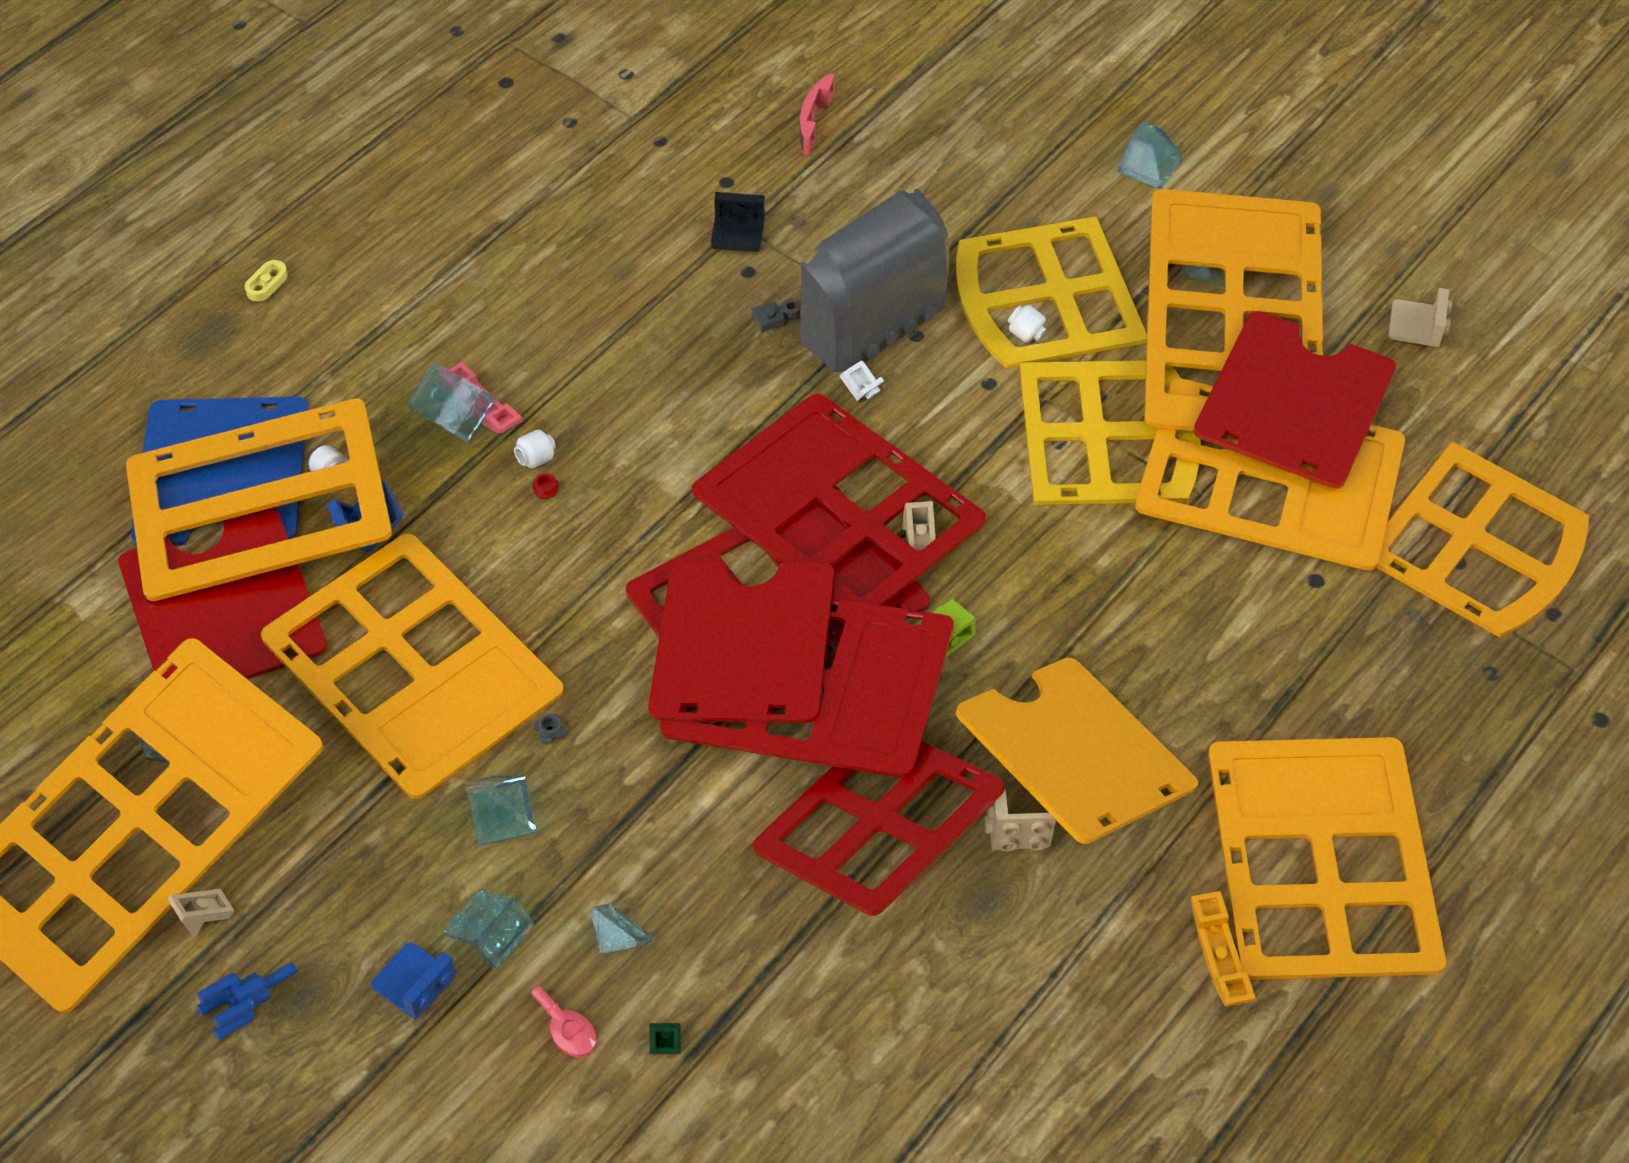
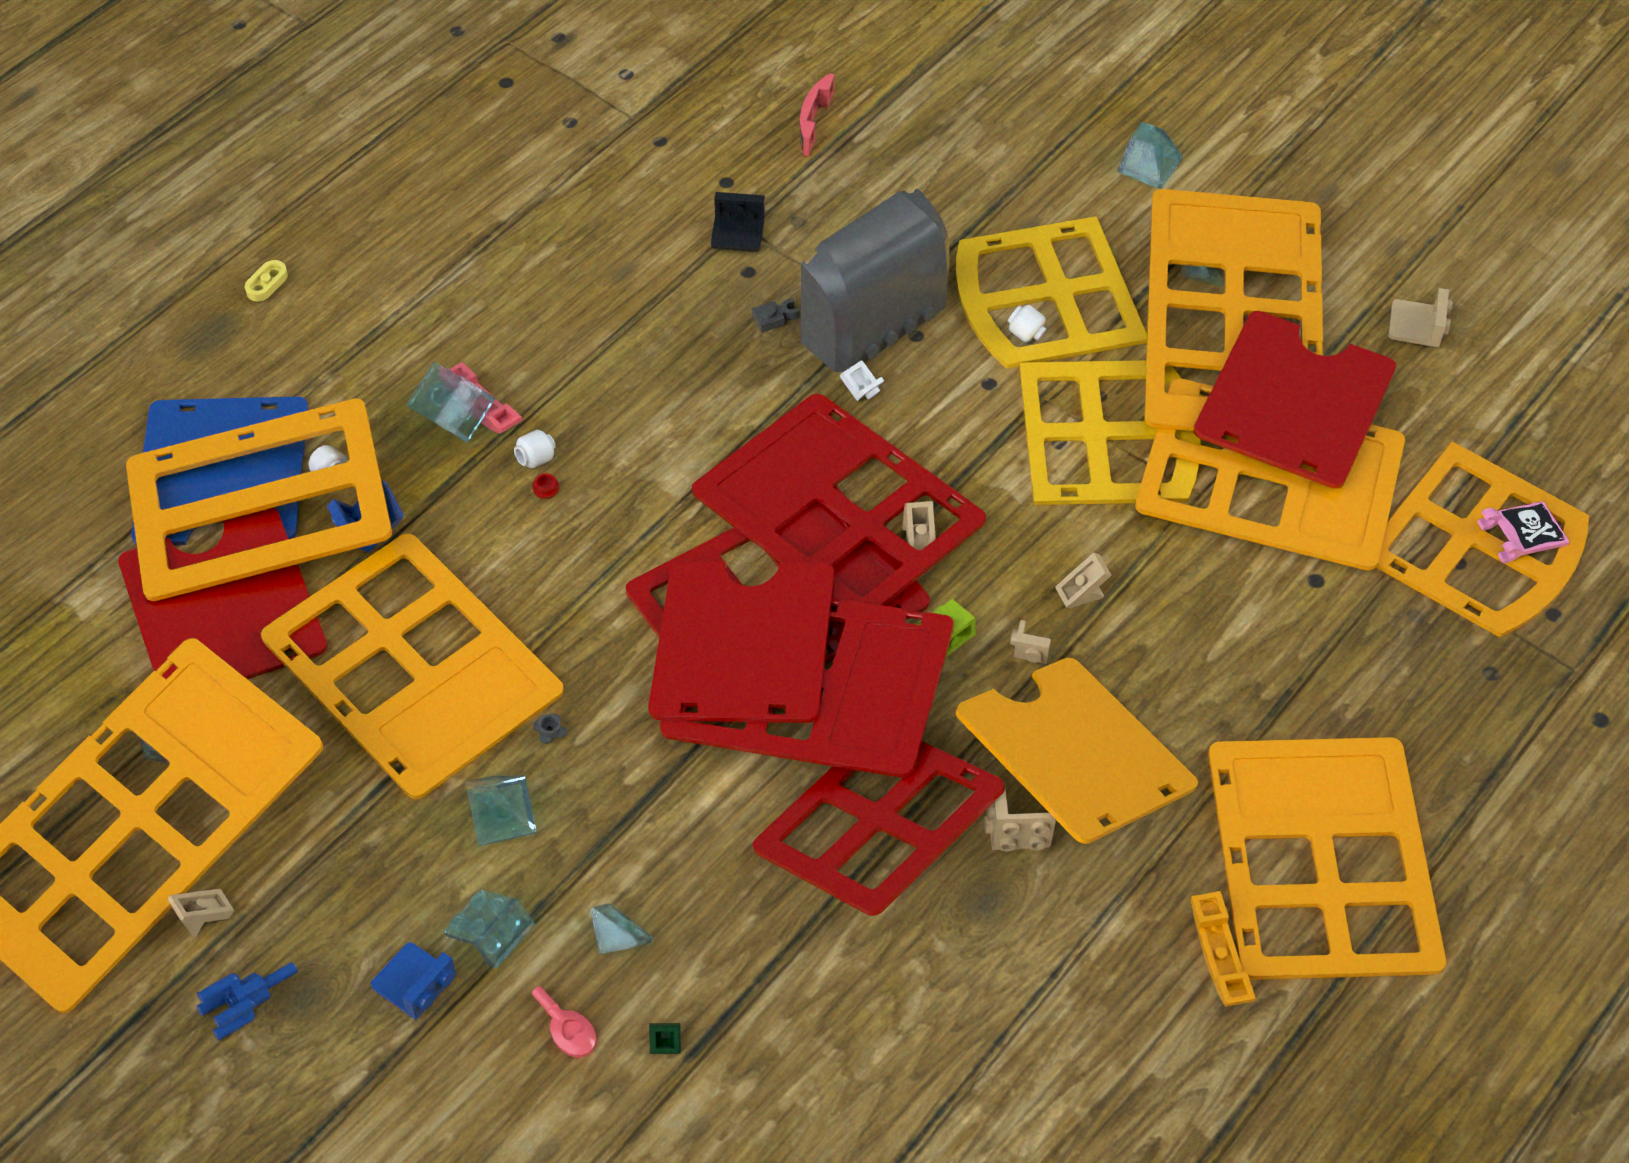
(1028, 646): none -> tan bracket
(1083, 582): none -> tan slope
(1527, 528): none -> flag

